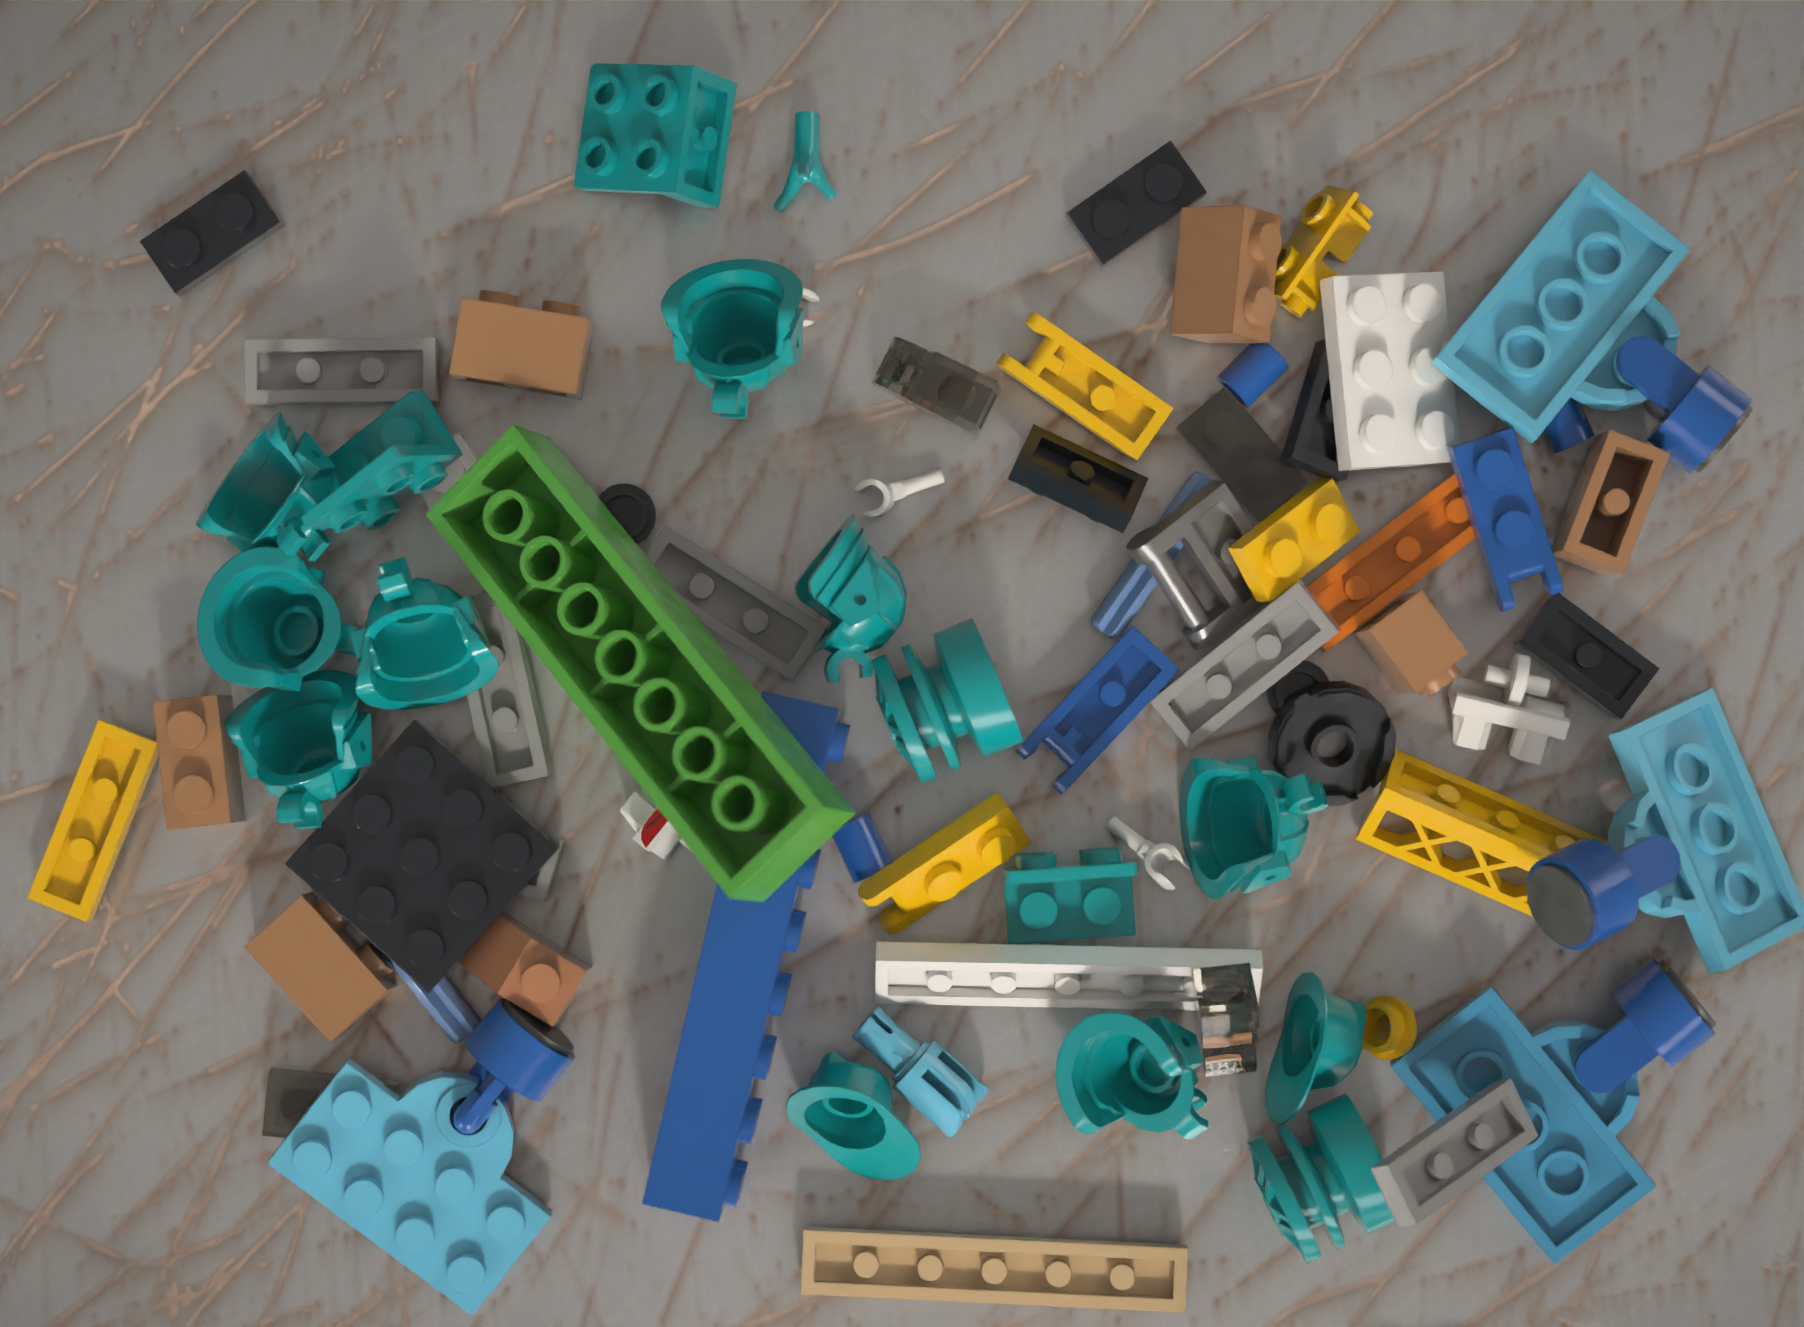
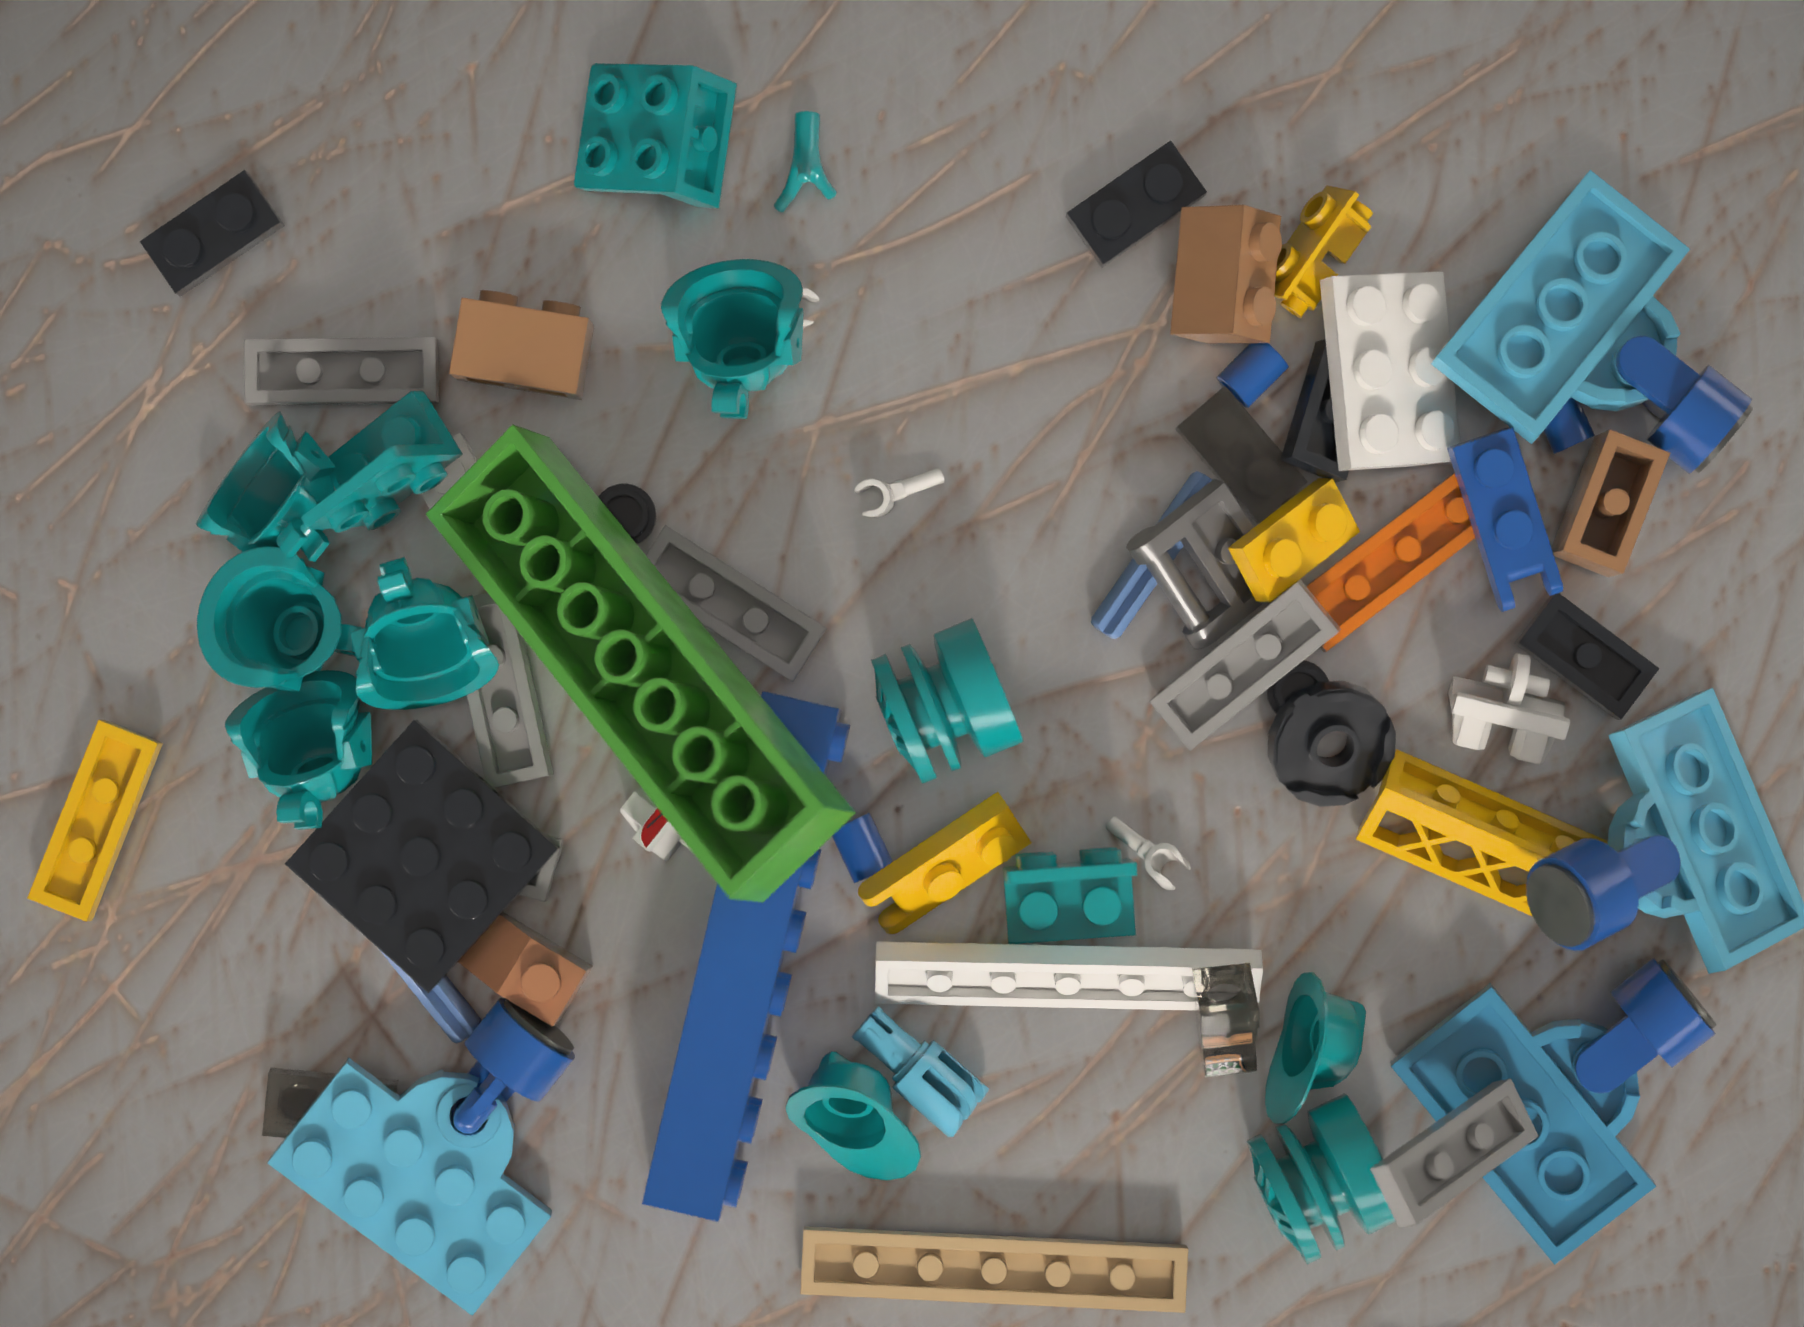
(198, 762): medium nougat brick -> none
(322, 965): medium nougat brick -> none
(857, 594): teal helmet -> none
(937, 386): clear smoke leg -> none
(1078, 478): black plate -> none
(1089, 389): yellow hinge -> none
(1101, 705): blue hinge -> none
(1132, 1072): teal helmet -> none
(1243, 823): teal helmet -> none
(1376, 1034): yellow plate -> none
(1412, 645): medium nougat brick -> none

